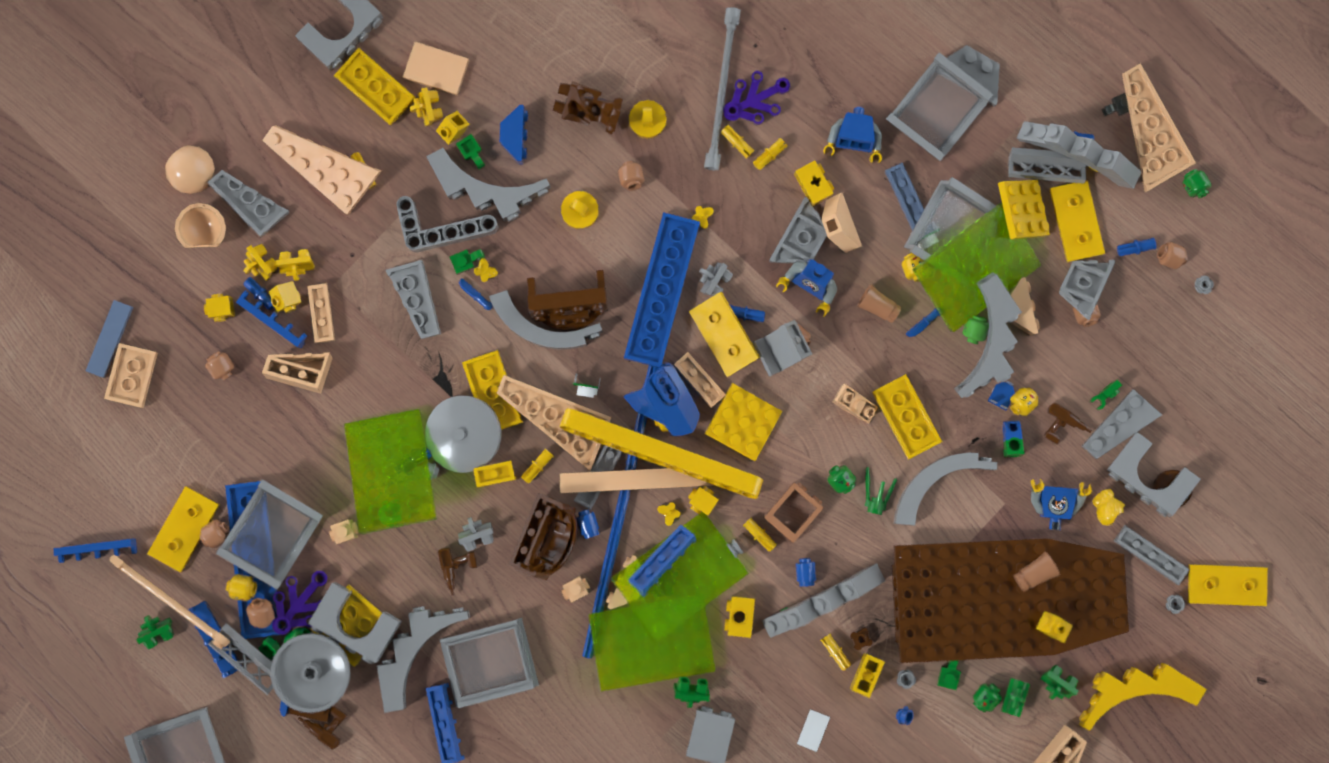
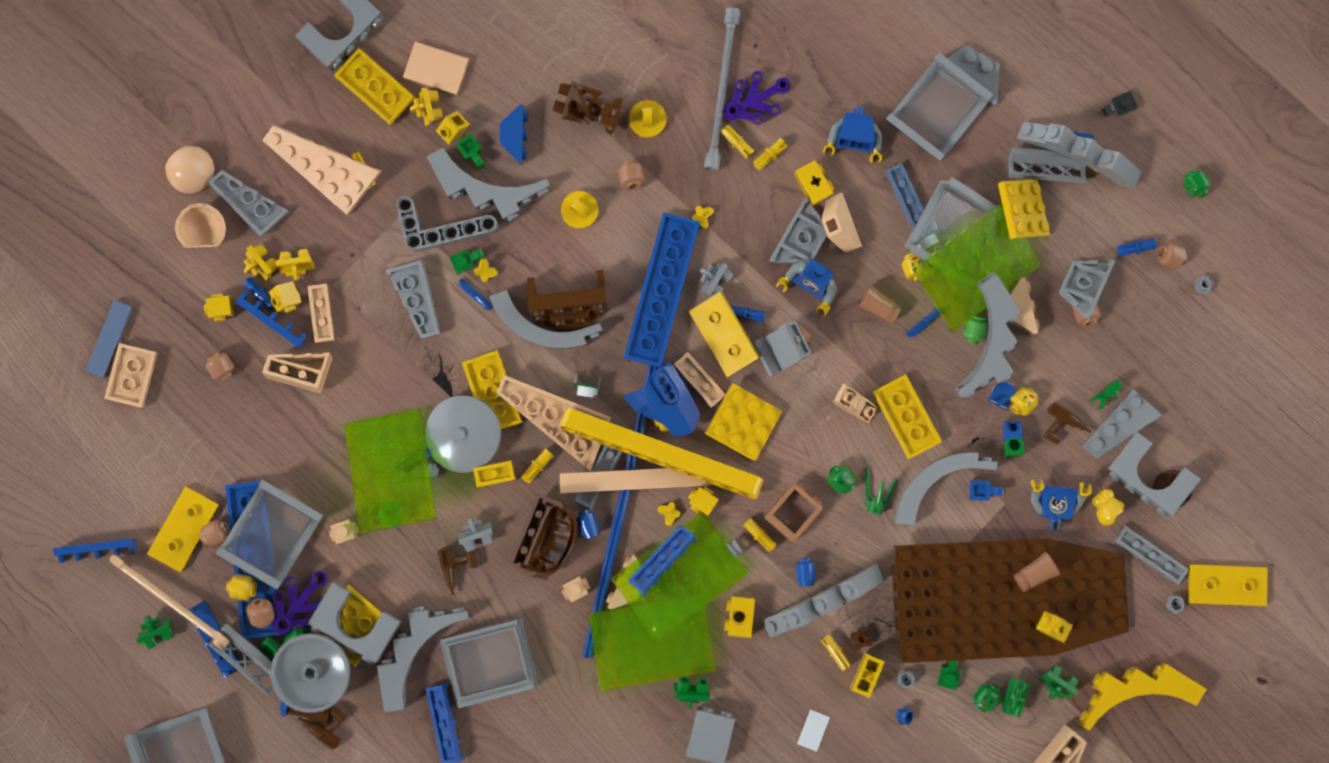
(981, 490): none -> blue plate
(1077, 221): yellow plate -> none
(1157, 140): light nougat wing -> none

